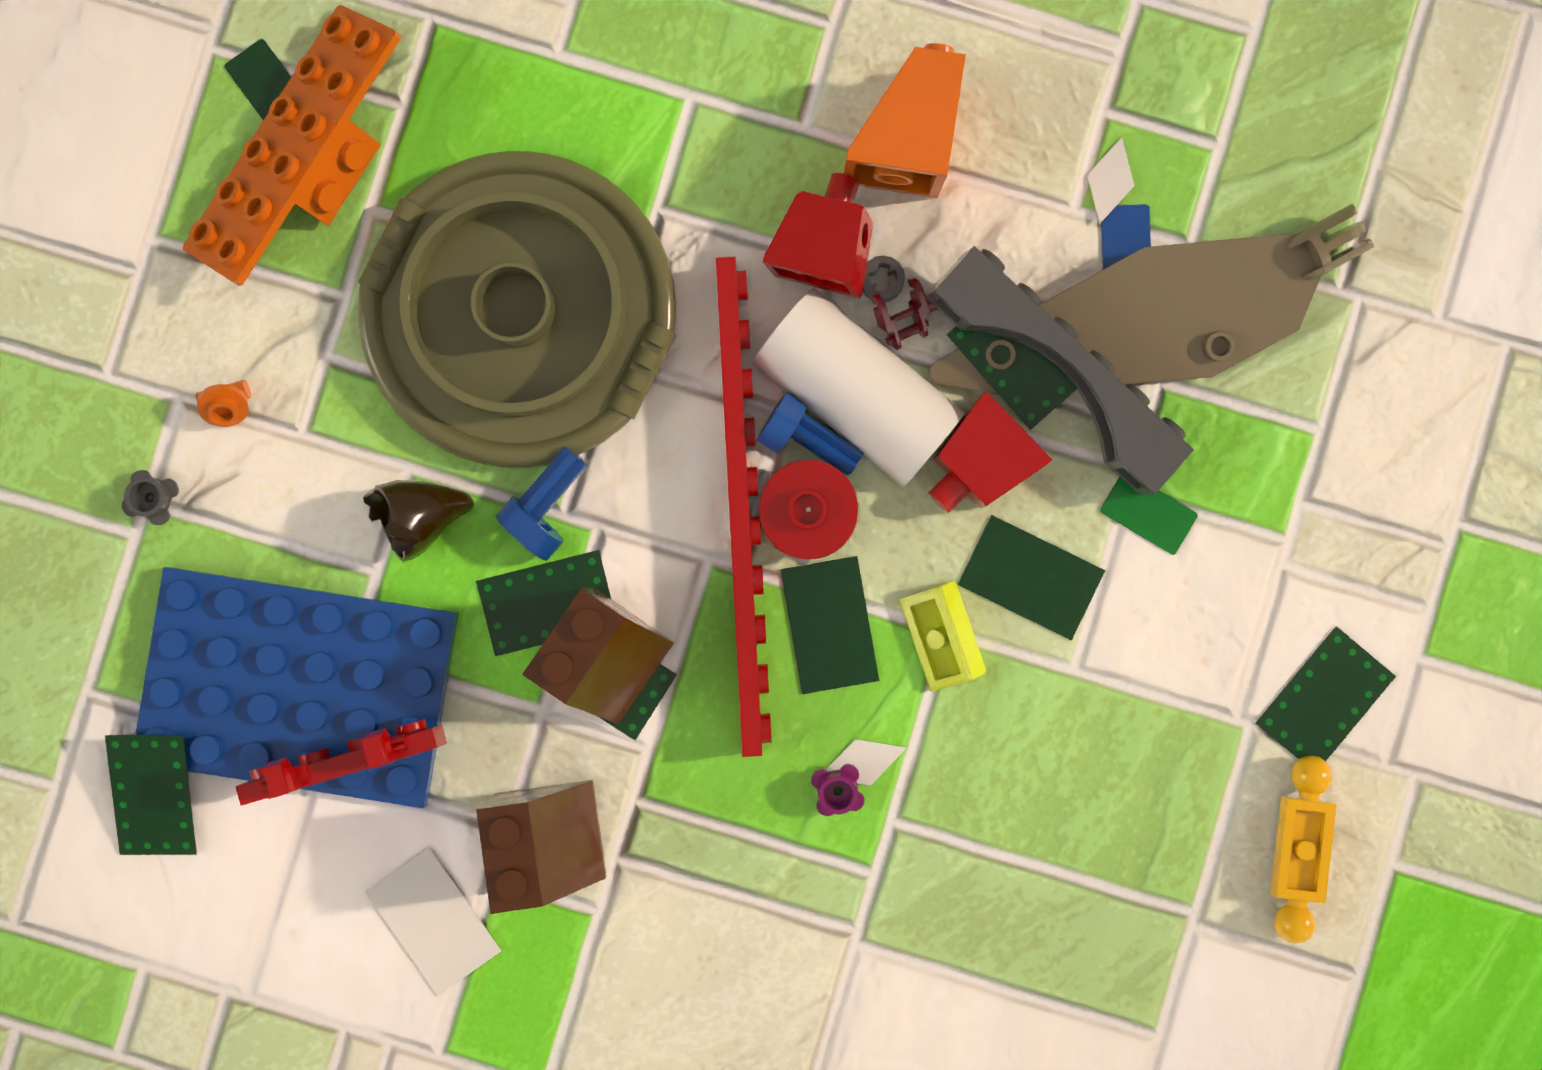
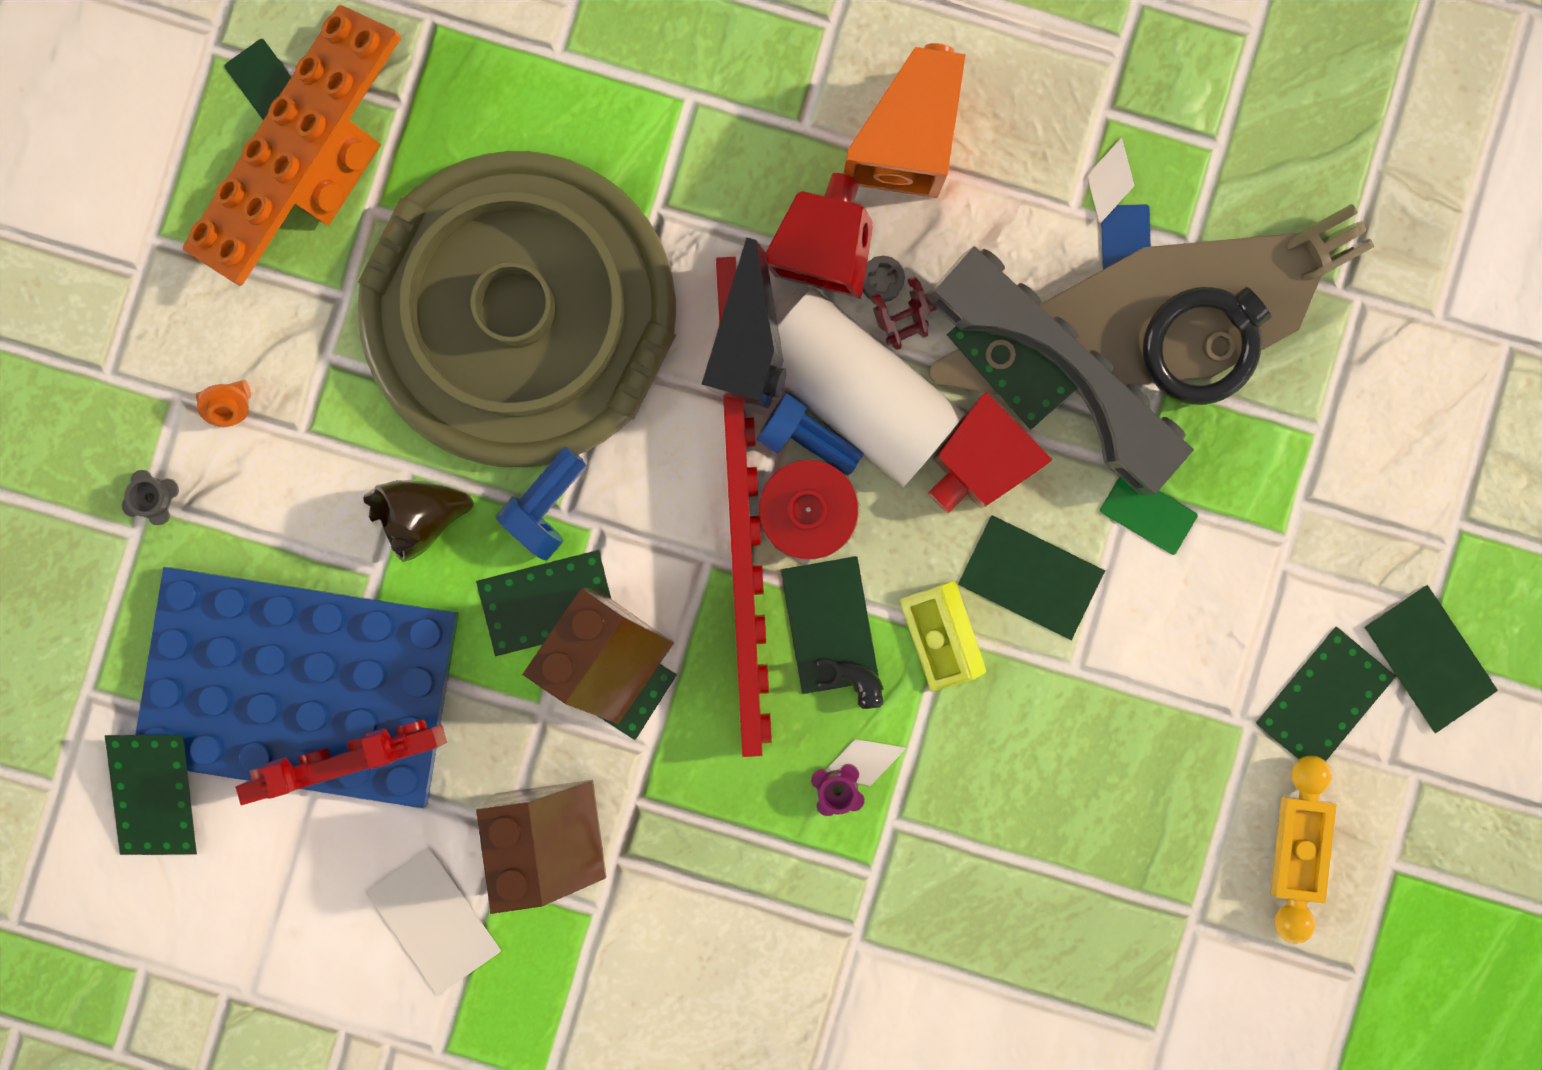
(747, 345): none -> black slope
(862, 679): none -> black arm
(1245, 313): none -> black piece
(1431, 659): none -> dark green sticker

